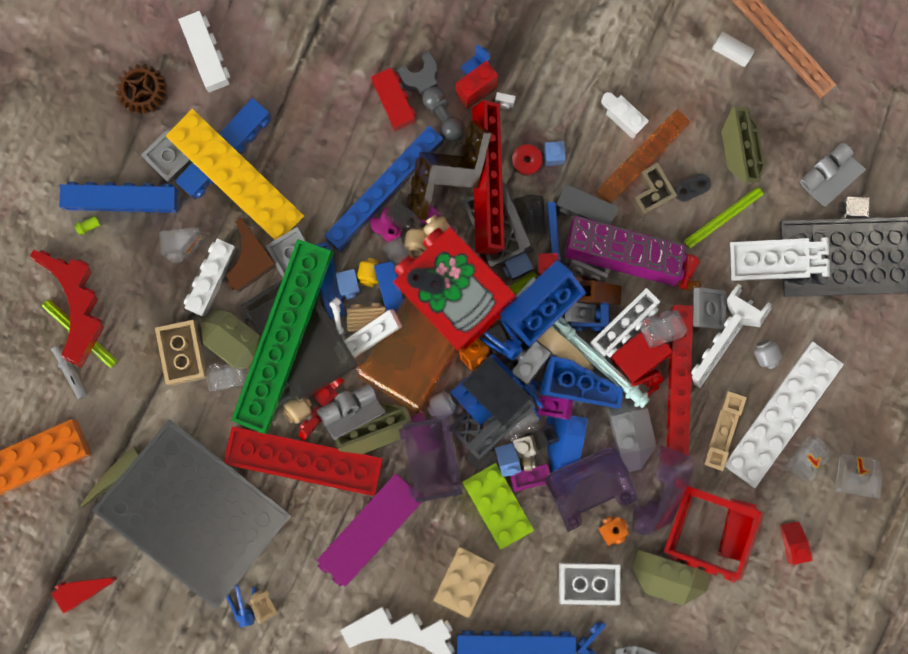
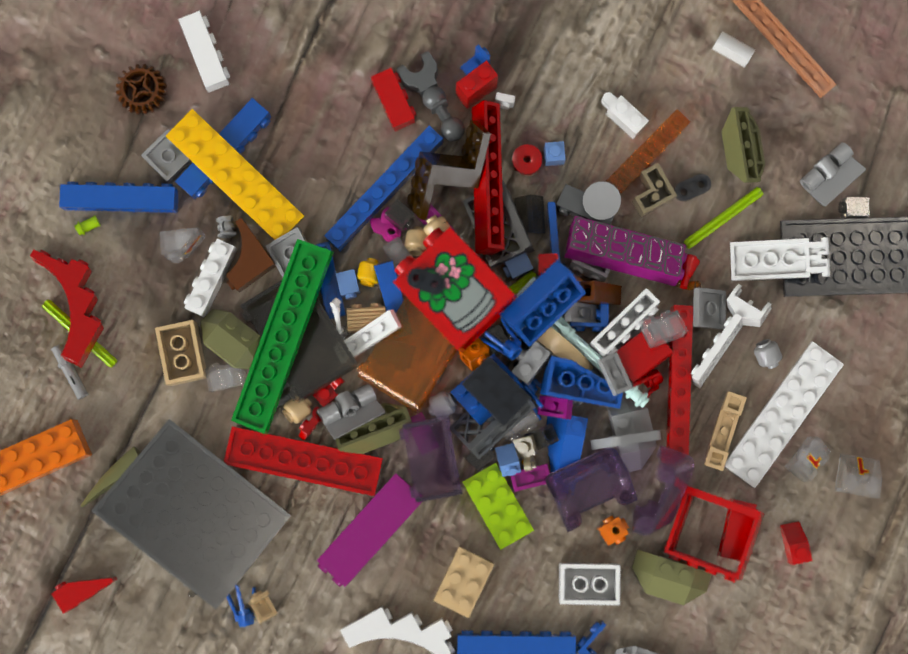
(225, 227): none -> light grey bush
(601, 200): none -> light grey tile
(615, 374): none -> light grey plate
(626, 439): none -> light grey beam

